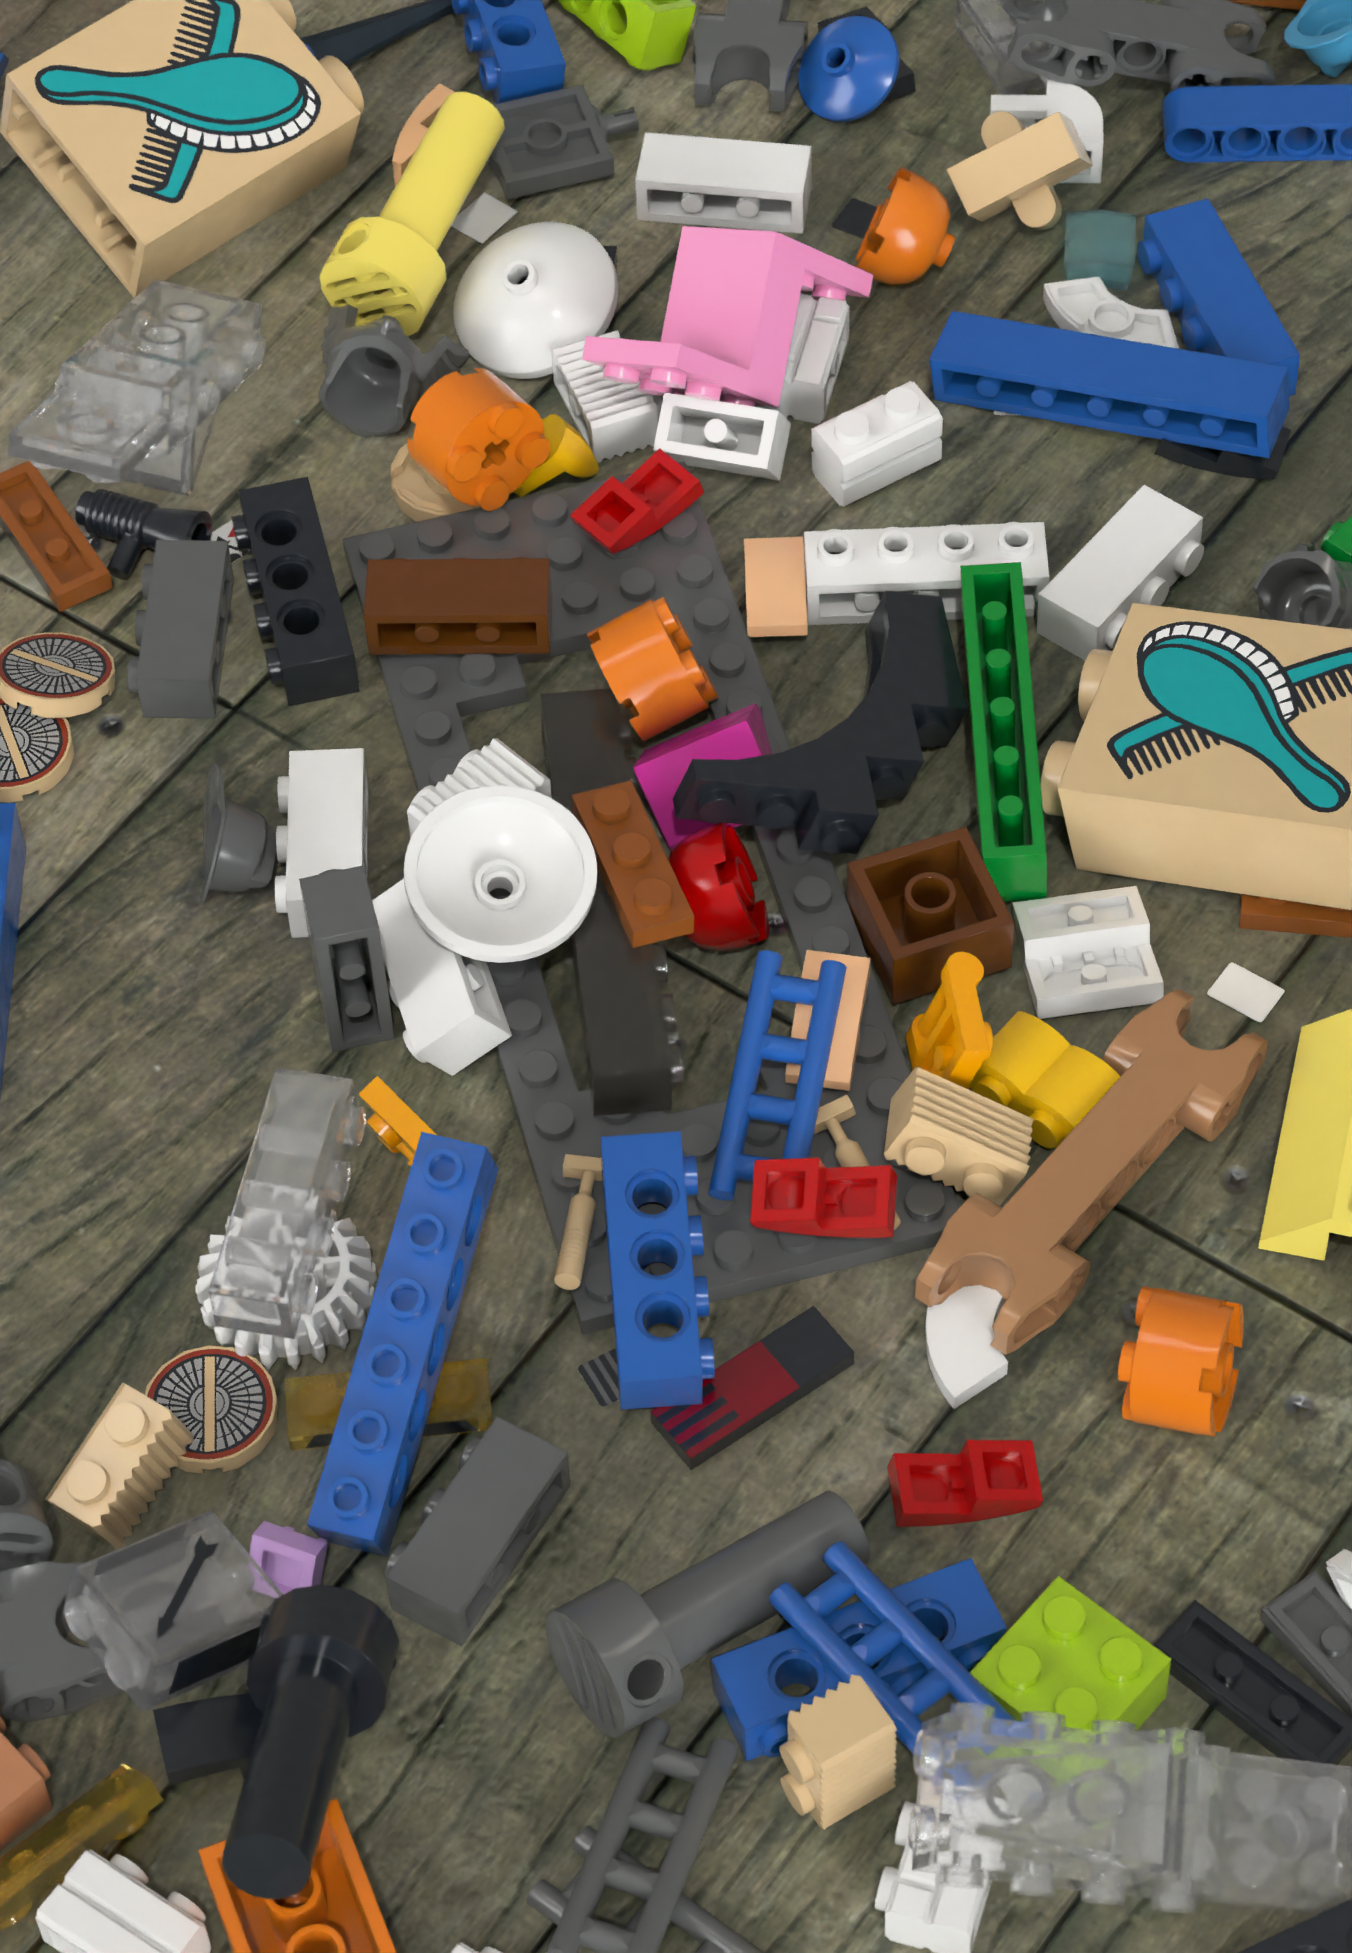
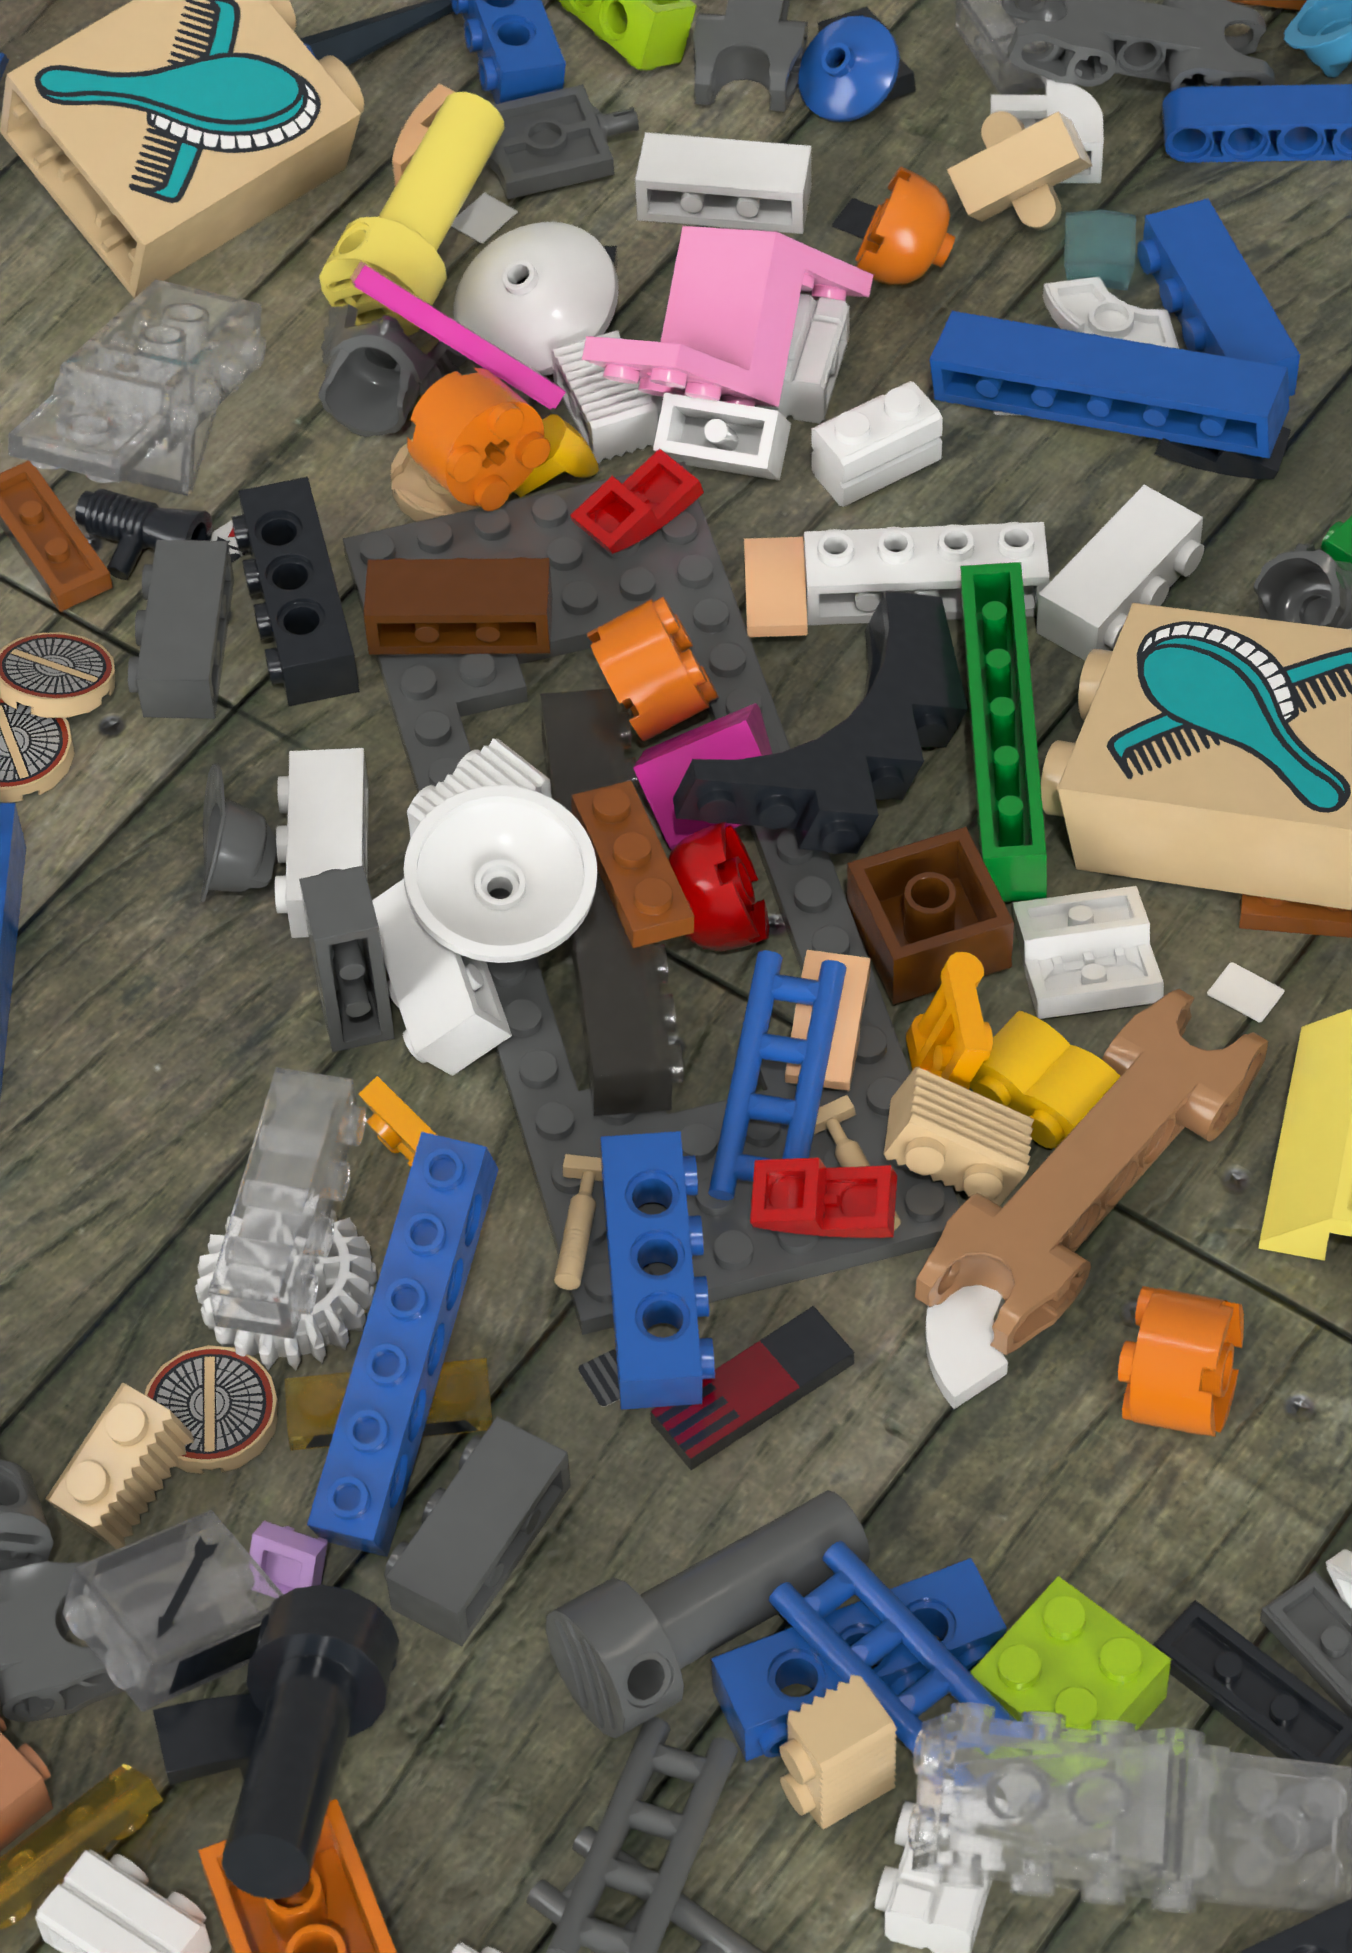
(457, 336): none -> dark pink tile
(976, 1485): red slope -> none

